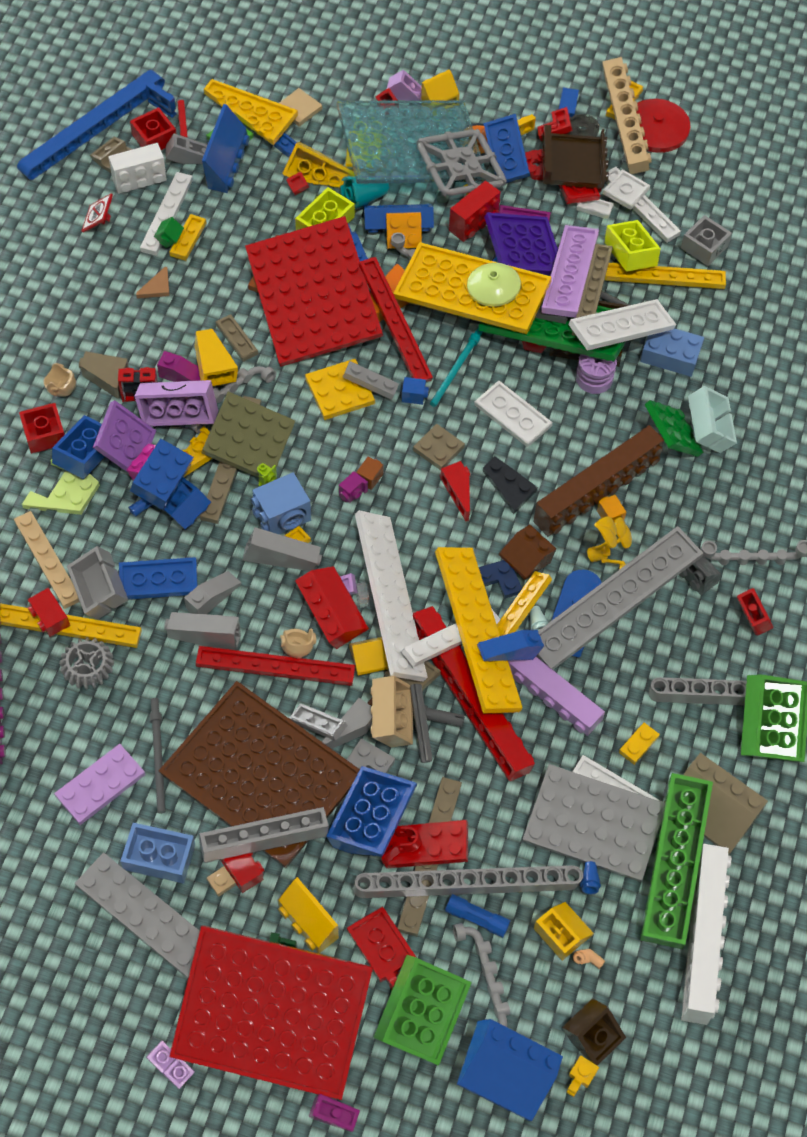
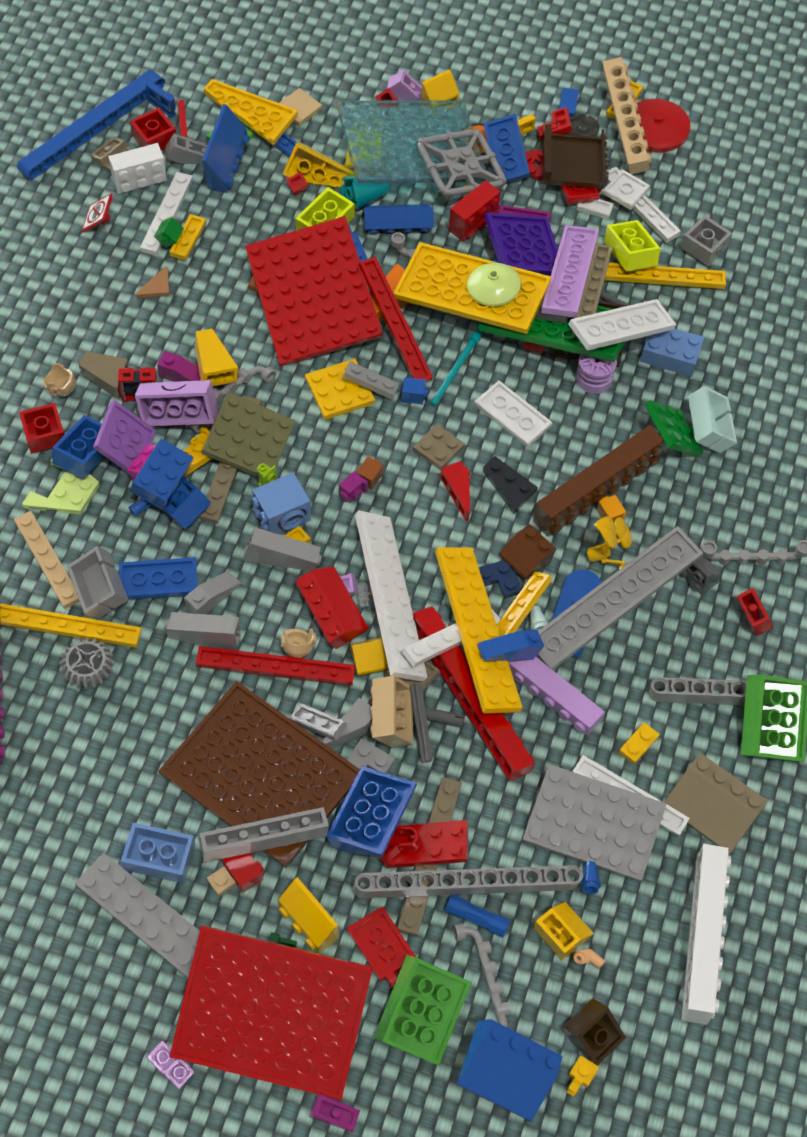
(49, 612): red brick -> none
(99, 784): lavender plate -> none
(156, 719): dark grey bar -> none
(237, 338): dark tan tile -> none
(407, 224): light orange plate -> none
(677, 861): bright green brick -> none

